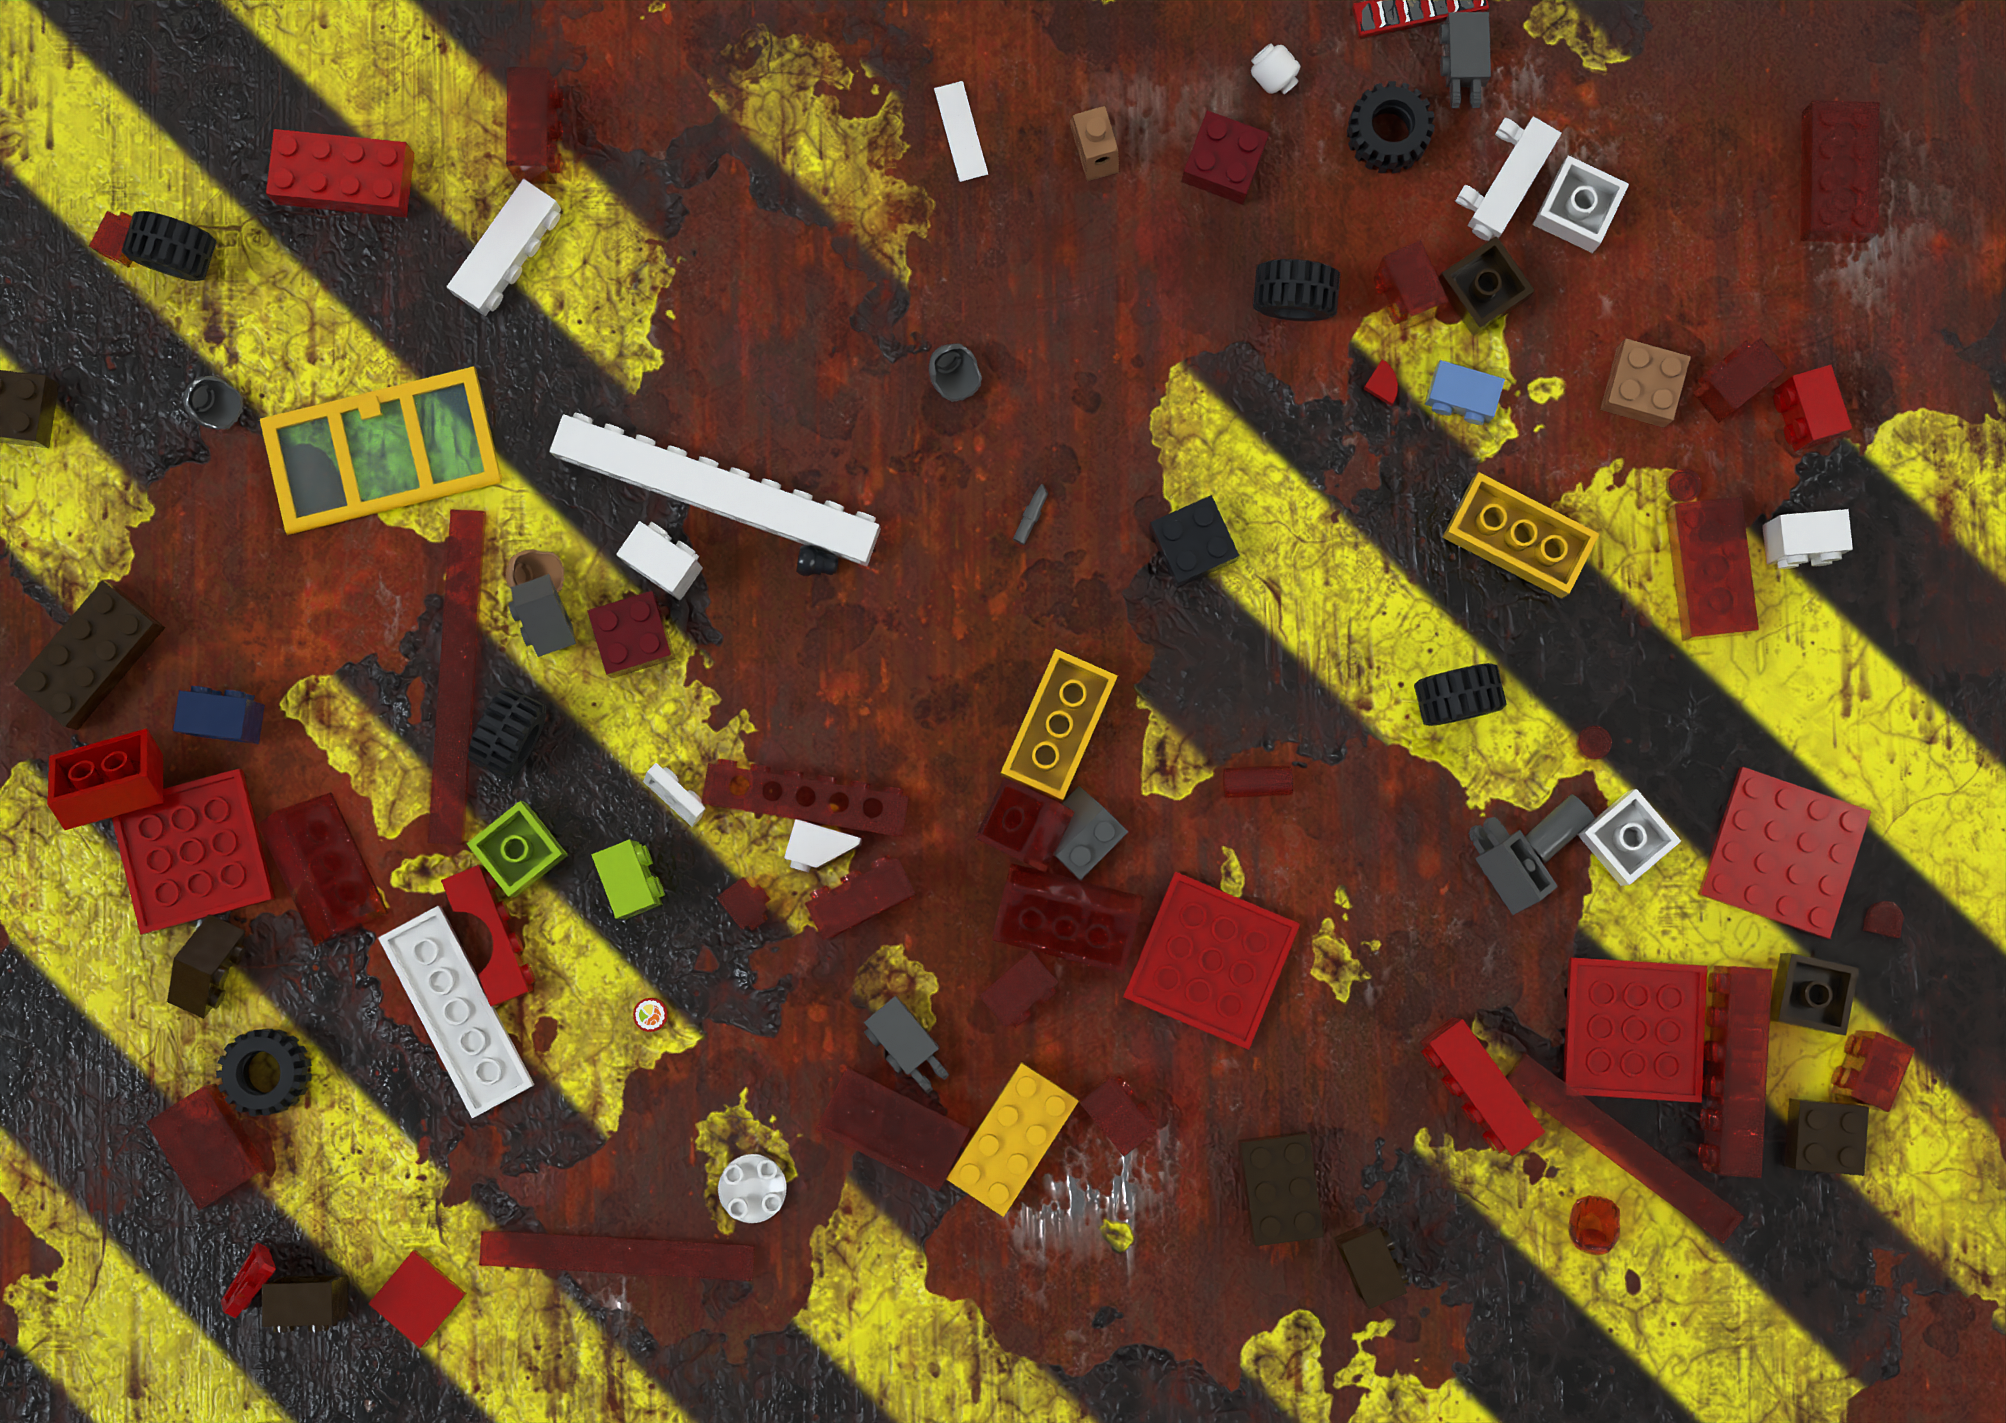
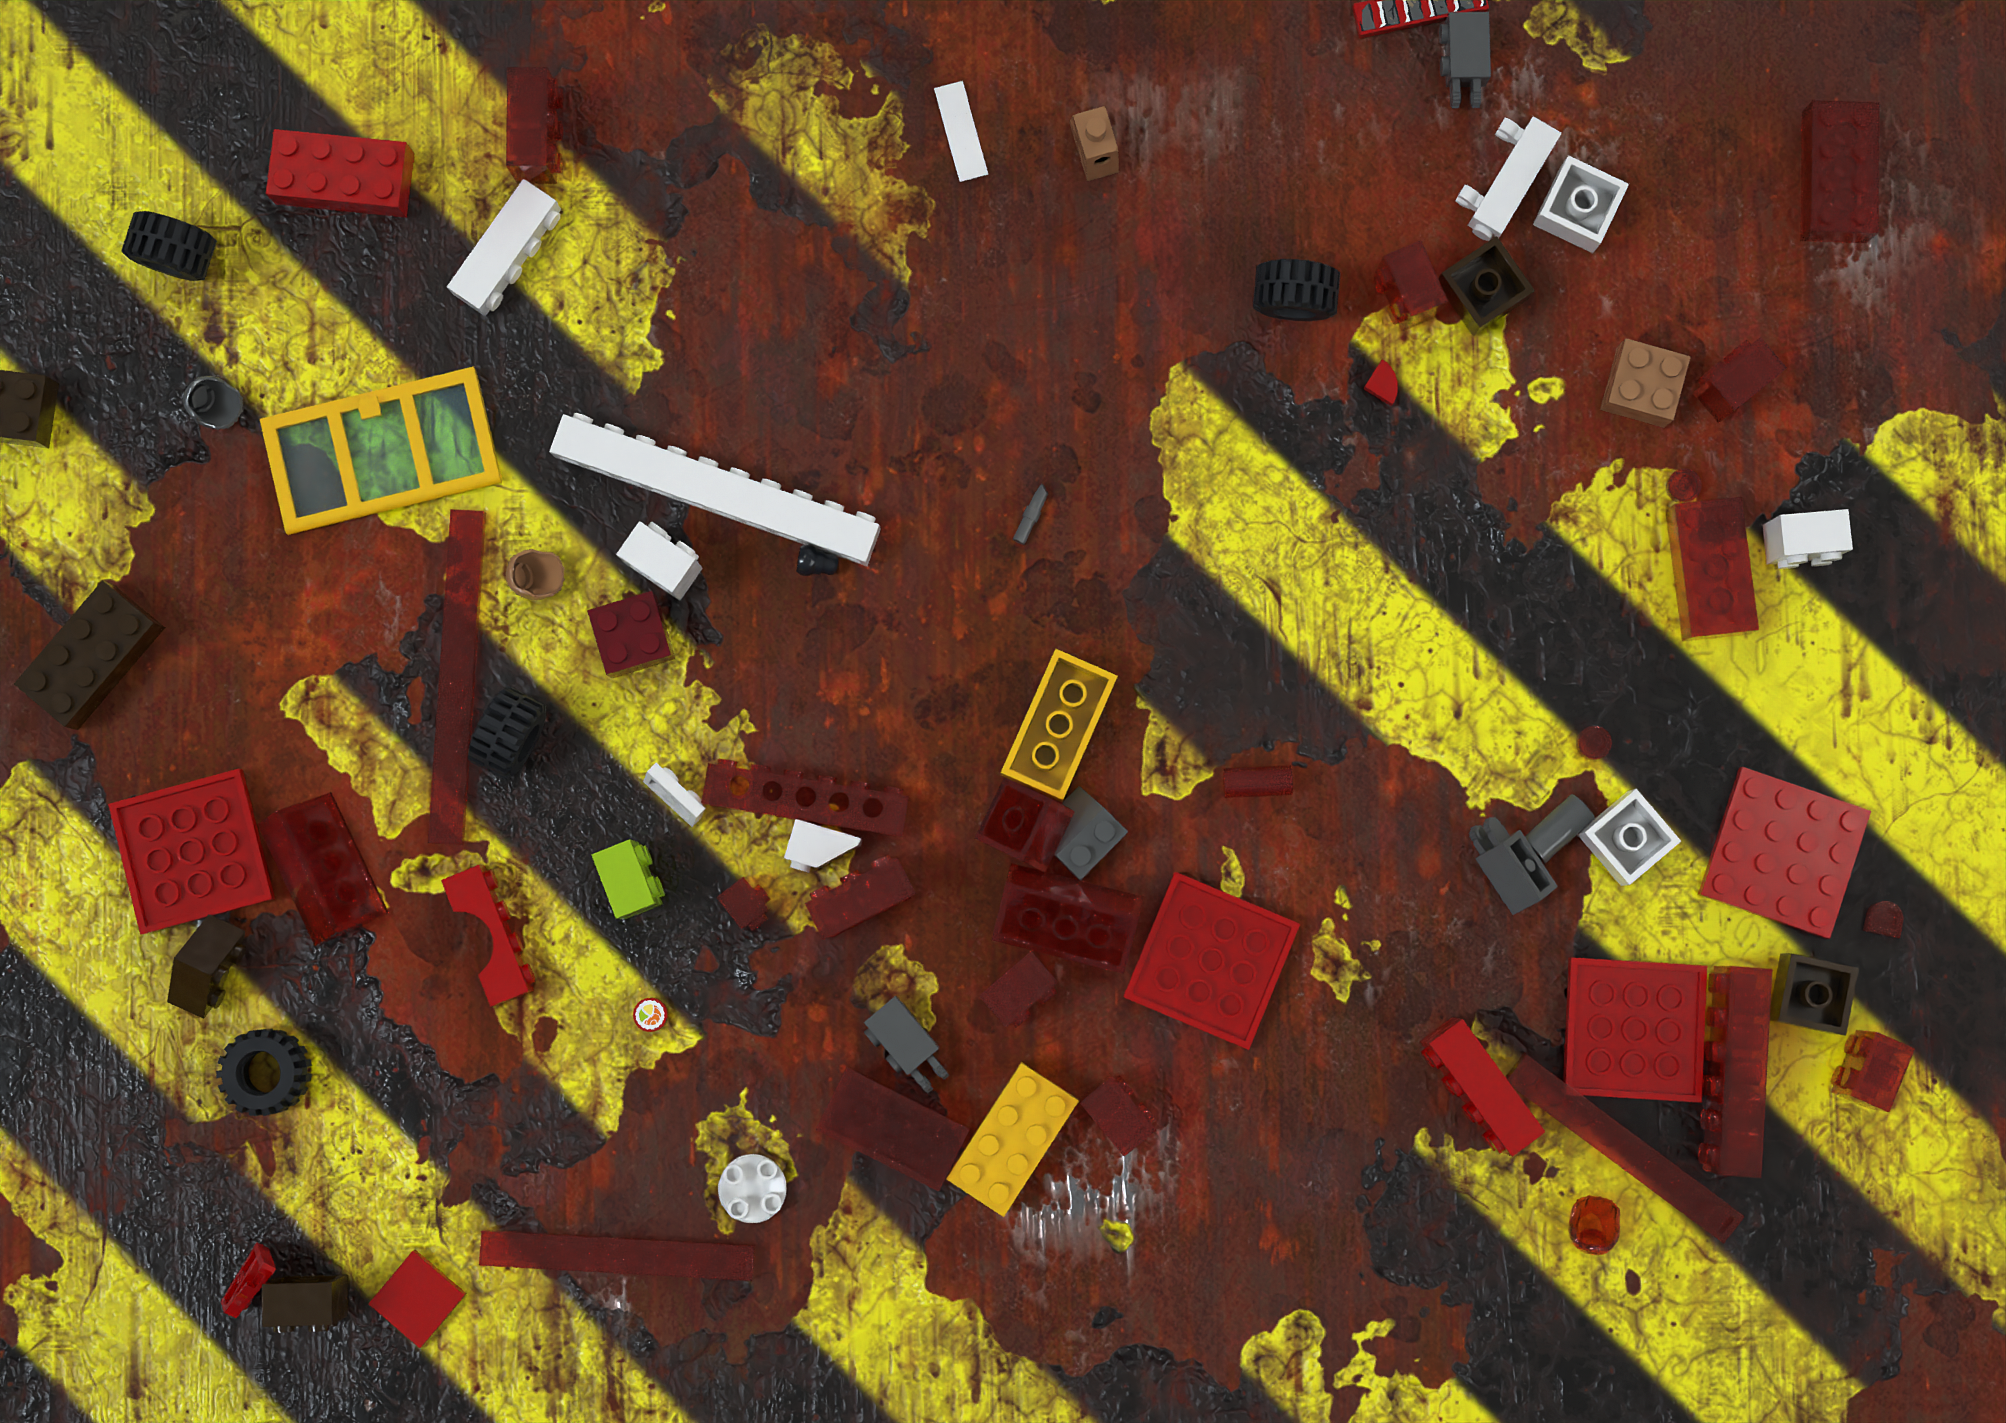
(105, 779): red brick -> none
(111, 237): clear red brick -> none
(207, 1146): clear red brick -> none
(219, 717): dark blue brick -> none
(456, 1011): white plate -> none
(517, 849): lime brick -> none
(542, 616): dark grey brick -> none
(954, 372): dark grey hair -> none
(1193, 541): black brick -> none
(1224, 157): dark red brick -> none
(1275, 69): white head -> none
(1280, 1188): dark brown brick -> none
(1370, 1264): dark brown brick -> none
(1402, 104): black tyre -> none
(1460, 694): black tyre -> none
(1464, 393): medium blue brick -> none
(1521, 535): yellow brick -> none
(1812, 408): red brick -> none
(1826, 1137): dark brown brick -> none

